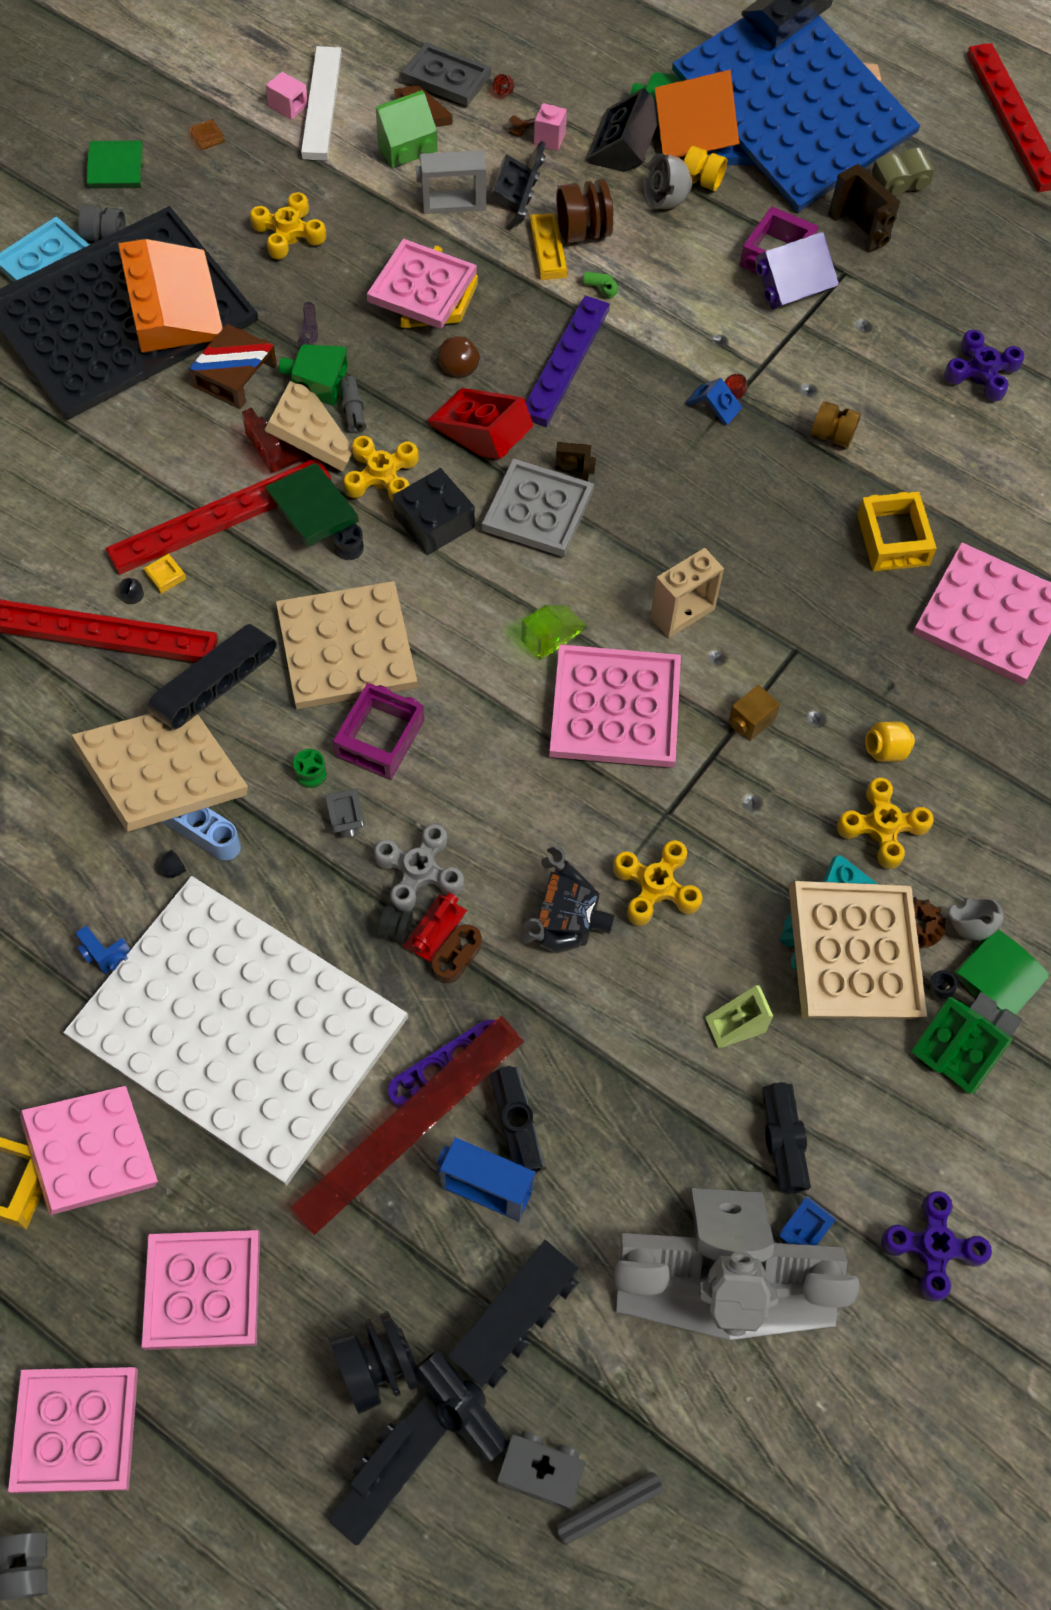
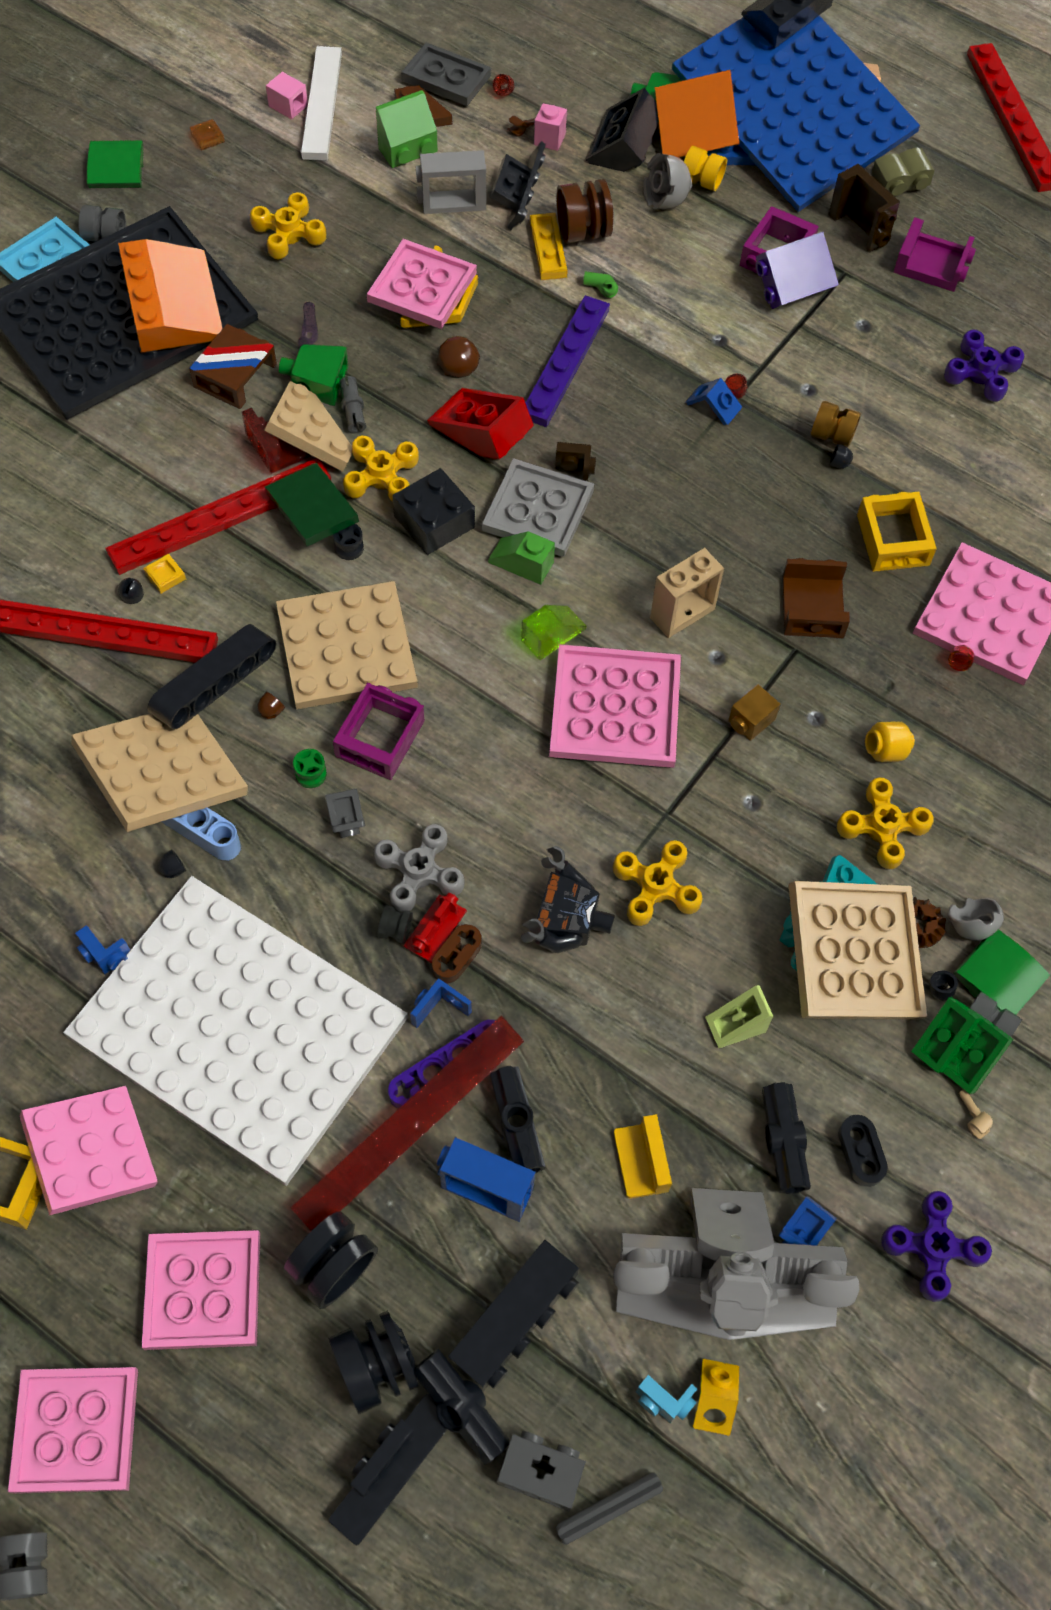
(269, 706): none -> reddish brown hinge
(330, 1259): none -> black wheel
(429, 998): none -> blue bracket
(524, 556): none -> bright green slope
(643, 1158): none -> yellow panel
(658, 1400): none -> medium azure bracket
(717, 1391): none -> yellow bracket
(814, 598): none -> reddish brown panel
(841, 457): none -> black hinge
(864, 1151): none -> black plate
(933, 258): none -> magenta panel
(961, 662): none -> clear red hinge
(982, 1121): none -> tan hand

